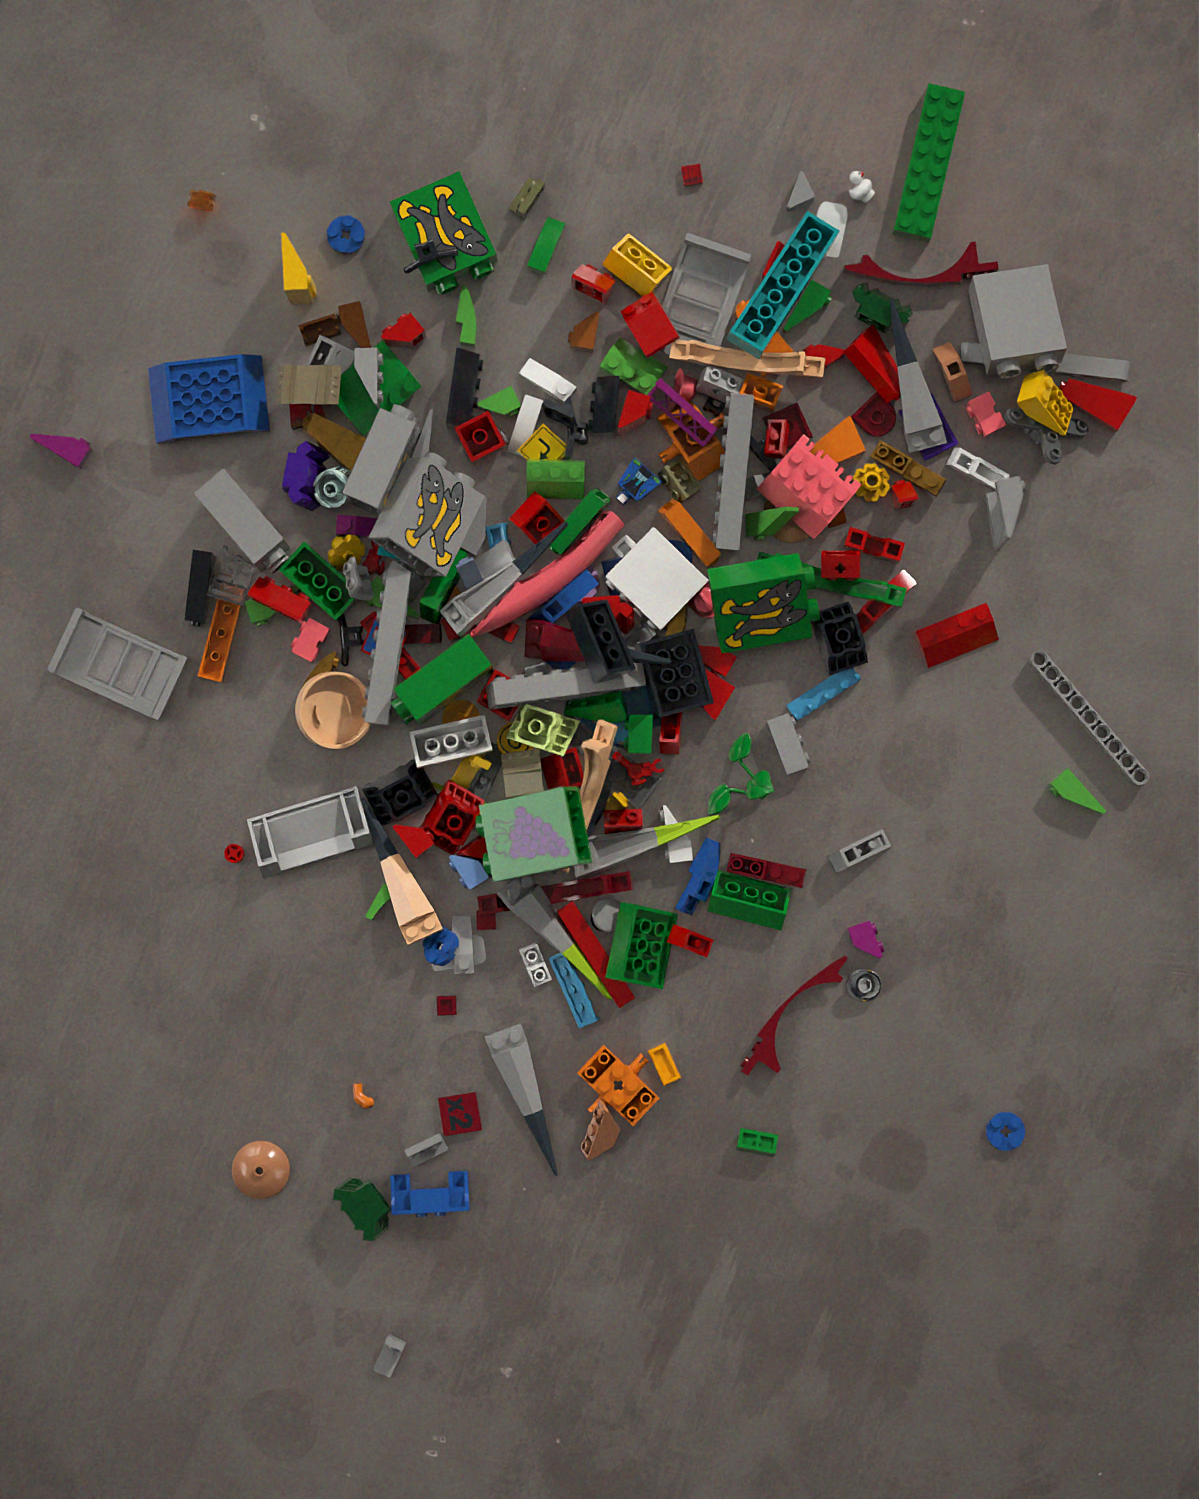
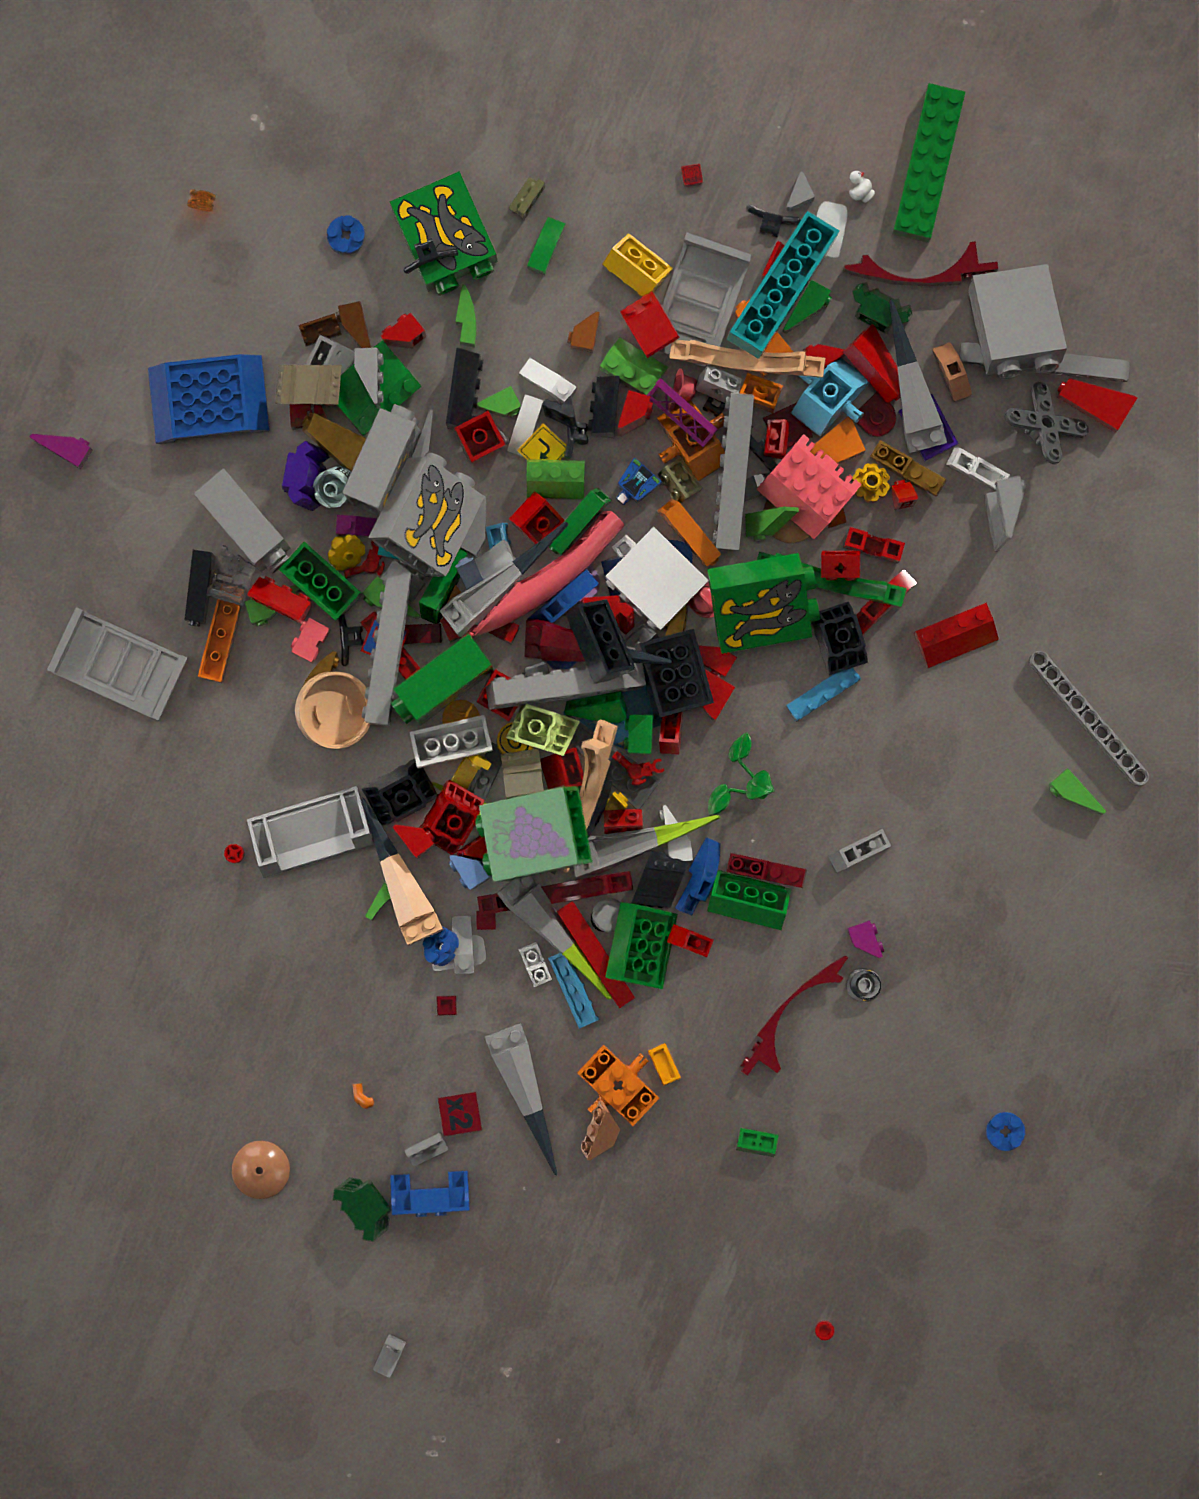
(297, 282): yellow slope -> none
(357, 580): light grey bracket -> none
(593, 283): red slope -> none
(659, 881): none -> black slope
(767, 216): none -> black piece
(788, 744): light grey brick -> none
(821, 410): none -> medium azure slope
(824, 1330): none -> red tile
(983, 412): coral brick -> none
(1045, 402): yellow slope -> none

